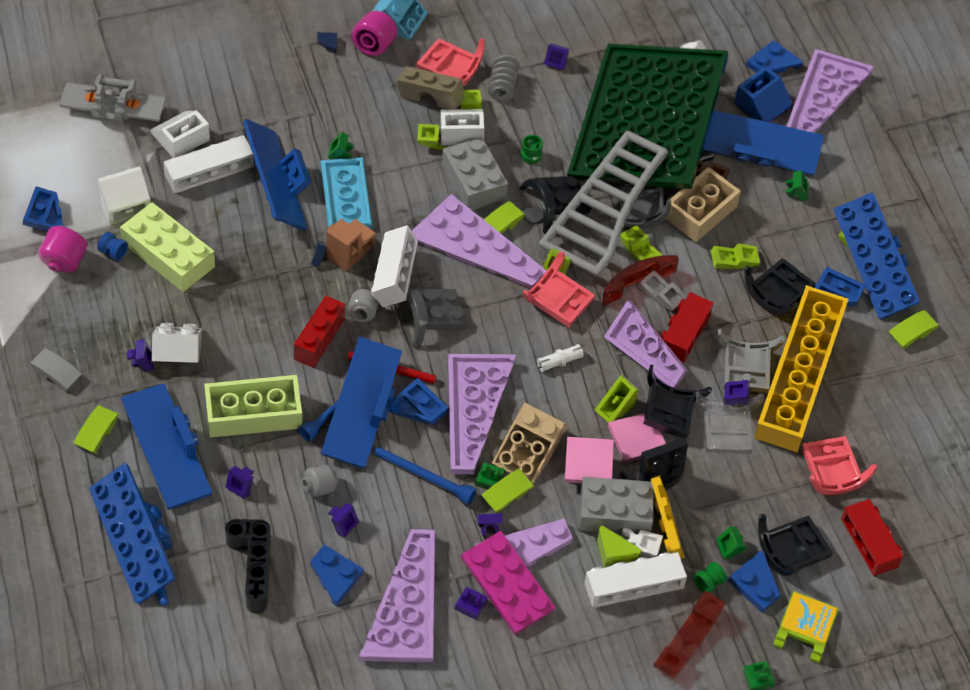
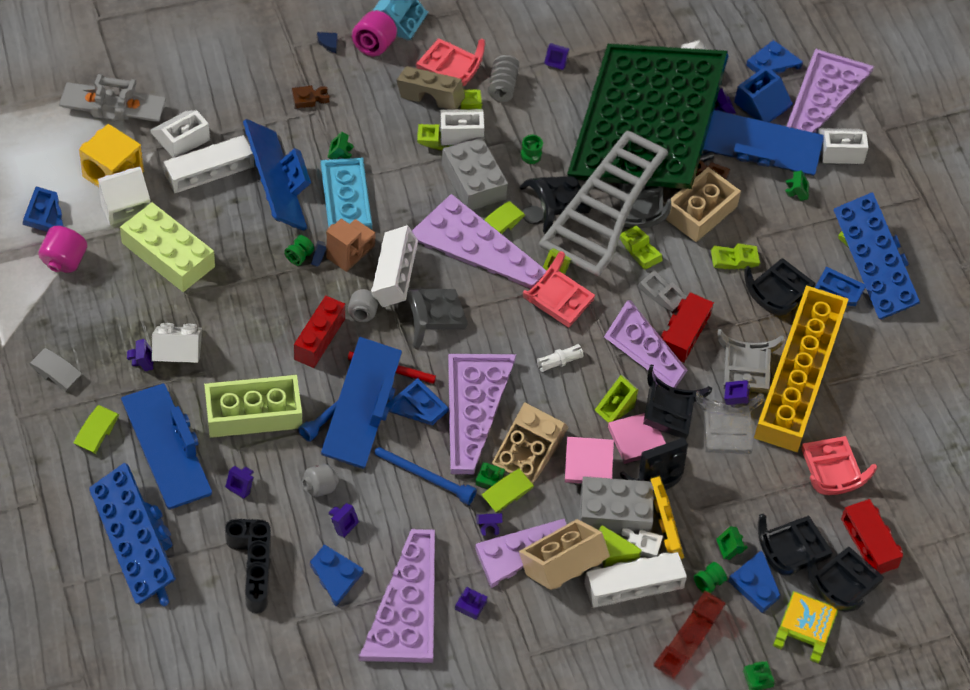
(109, 154): none -> yellow brick
(114, 247): blue wheel -> none
(299, 250): none -> green wheel
(307, 97): none -> reddish brown plate
(507, 582): dark pink plate -> none
(564, 554): none -> tan brick
(663, 265): clear red slope -> none
(724, 102): none -> dark purple tile
(843, 146): none -> white slope
(844, 580): none -> black piece
(912, 328): lime slope -> none

